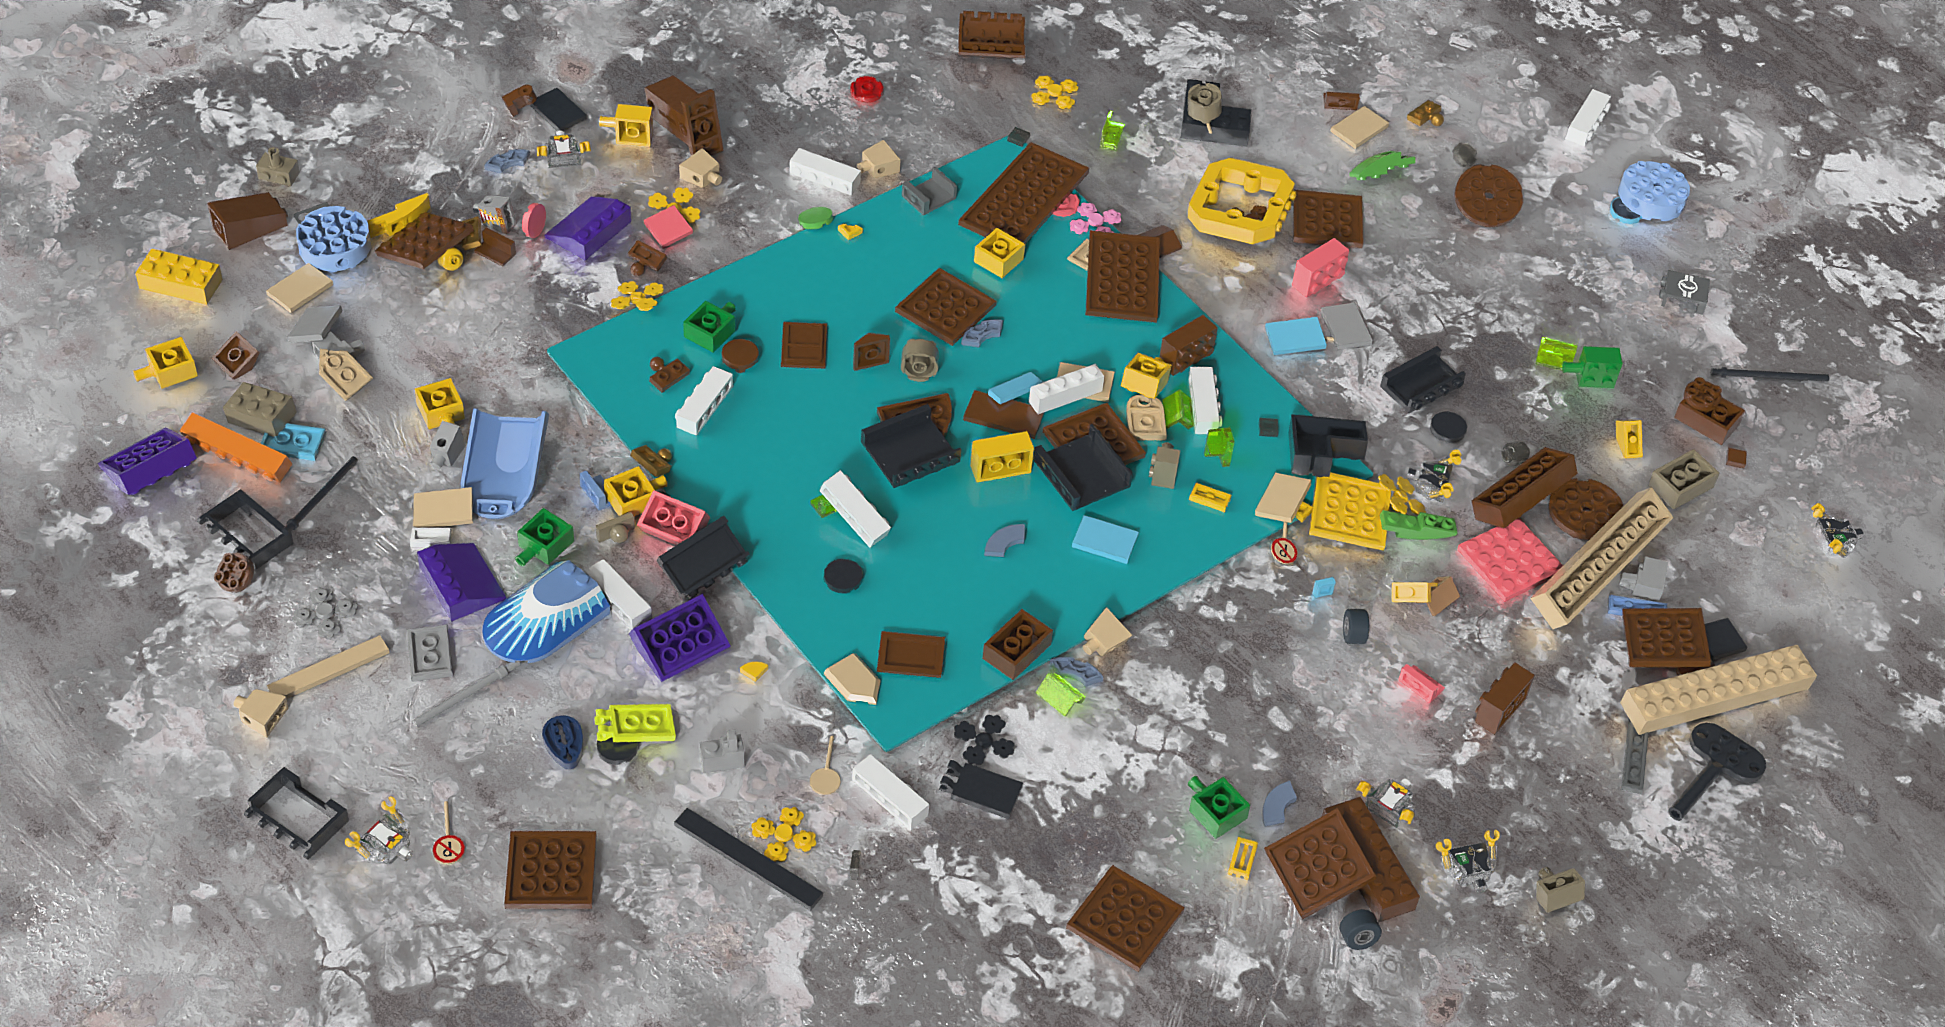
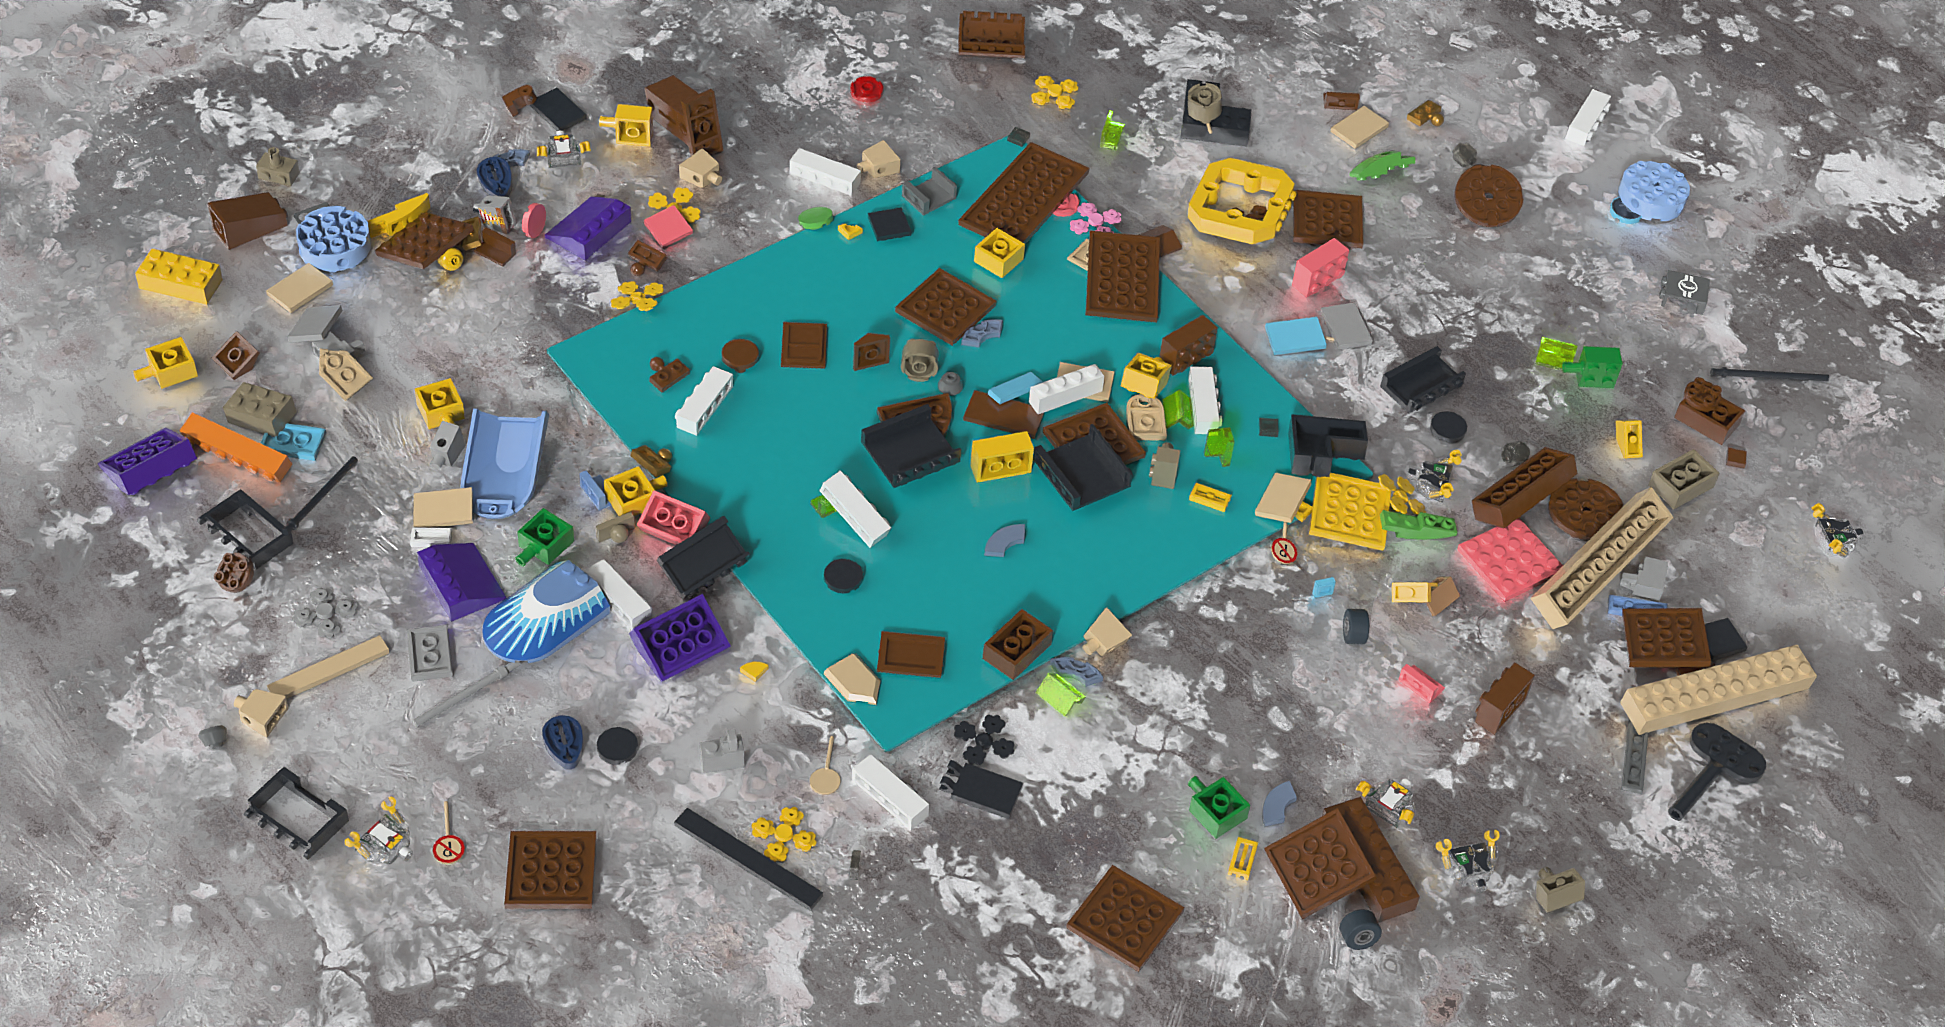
(213, 736): none -> dark grey cone
(503, 174): none -> dark blue piece
(636, 723): neon yellow tile -> none
(710, 325): green brick -> none
(889, 224): none -> black tile
(950, 384): none -> dark grey cone
(1105, 539): medium azure tile -> none

